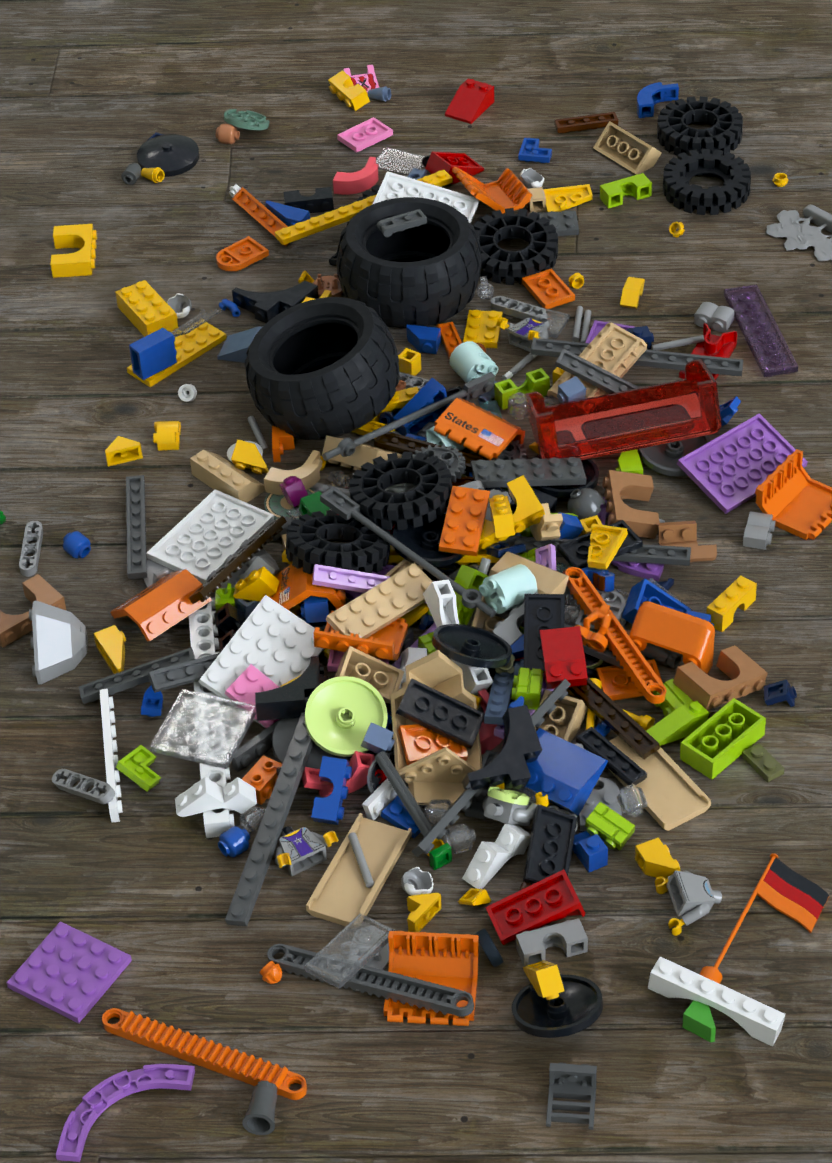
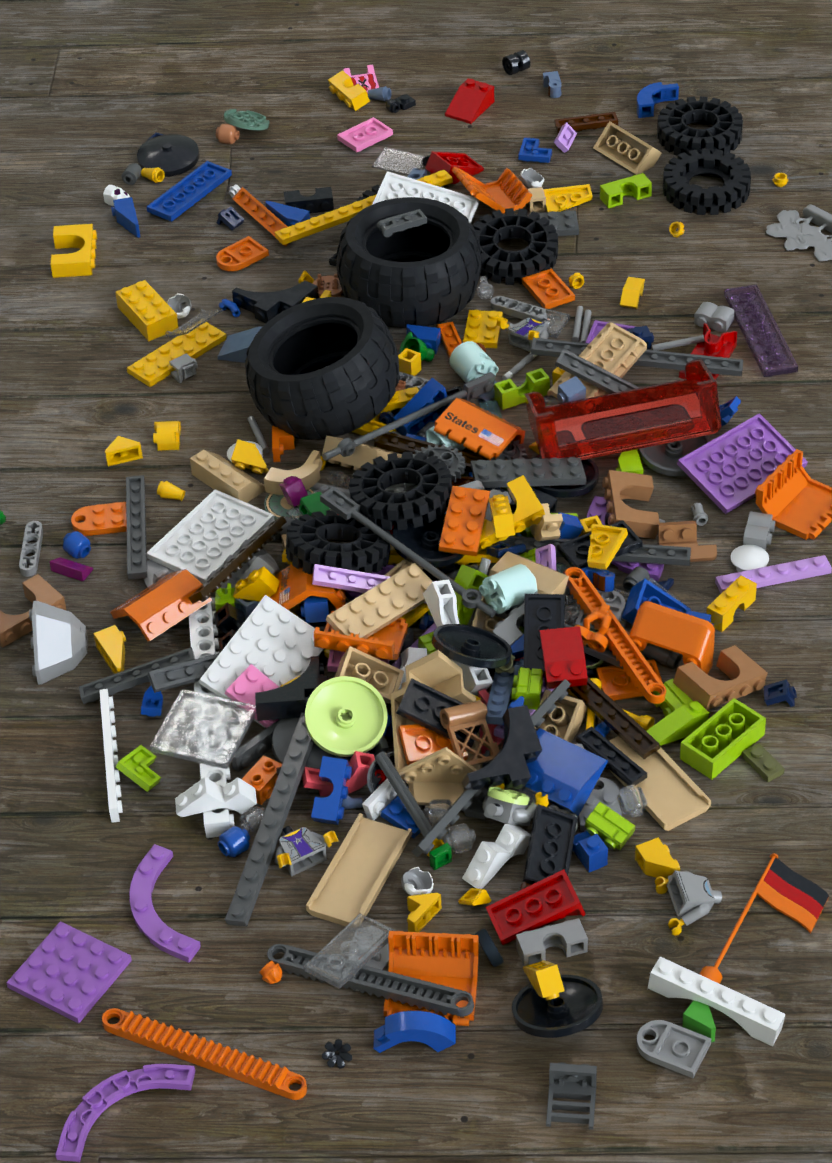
(70, 568): none -> magenta slope
(81, 789): light grey beam -> none
(100, 519): none -> orange plate
(113, 193): none -> white rock
(126, 215): none -> blue slope
(144, 913): none -> medium lavender plate
(153, 353): blue brick -> none
(170, 491): none -> yellow cone
(184, 366): none -> light grey window
(187, 392): white tile -> none
(189, 191): none -> blue plate
(230, 218): none -> dark blue bracket
(261, 1110): dark grey plant -> none
(337, 1053): none -> black plant
(351, 803): none -> sand blue arm
(358, 181): coral arch -> none
(361, 860): light grey bar -> none
(378, 739): sand blue brick -> none
(403, 102): none -> black plate
(415, 1026): none -> blue arch
(417, 345): none -> green hair
(465, 717): none -> medium nougat piece
(516, 62): none -> black wheel
(517, 406): clear head -> none
(553, 82): none -> sand blue leg
(565, 137): none -> lavender plate
(585, 503): dark grey cylinder -> none
(635, 577): none -> dark grey brick
(673, 1046): none -> light grey plate
(699, 515): none -> light grey pin
(749, 557): none -> white dish
(779, 573): none -> lavender plate

